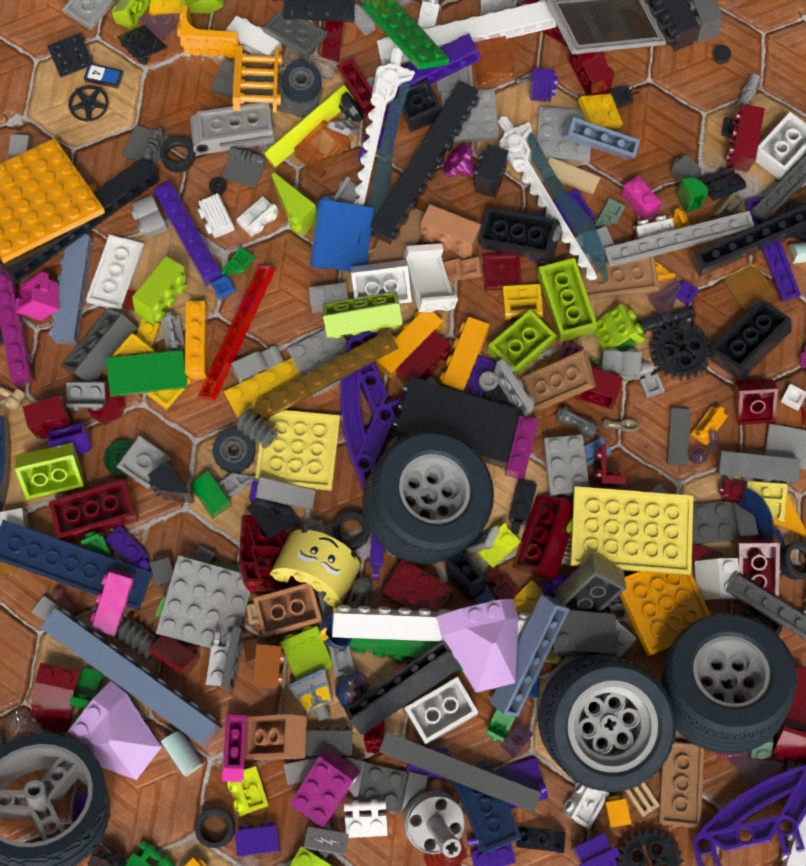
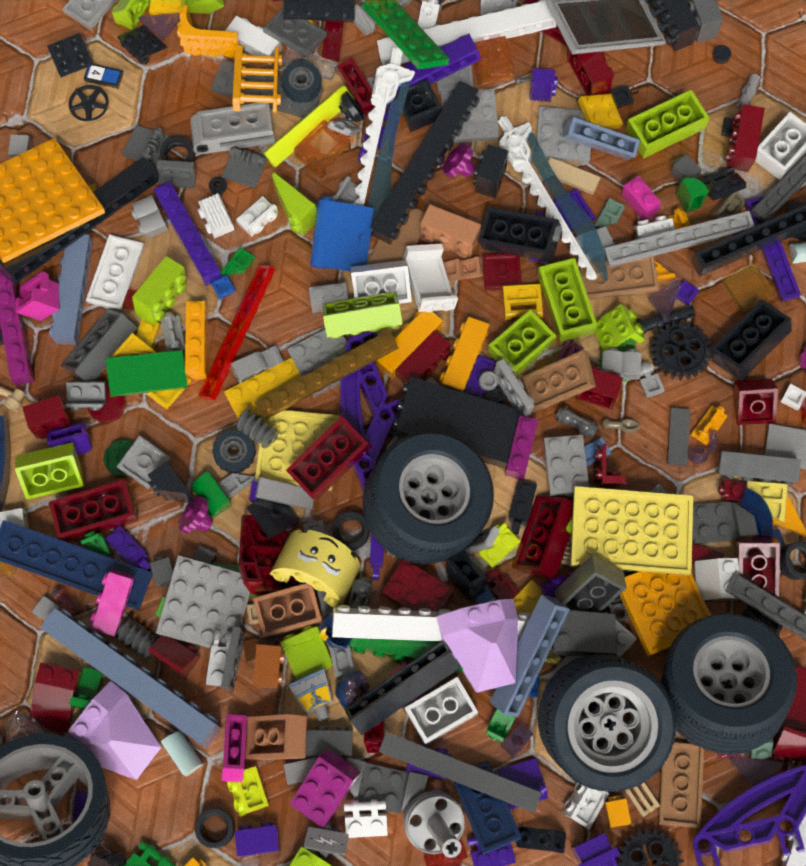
(177, 172): none -> dark grey bracket
(195, 516): none -> magenta plant
(329, 458): none -> dark red brick
(667, 123): none -> lime brick

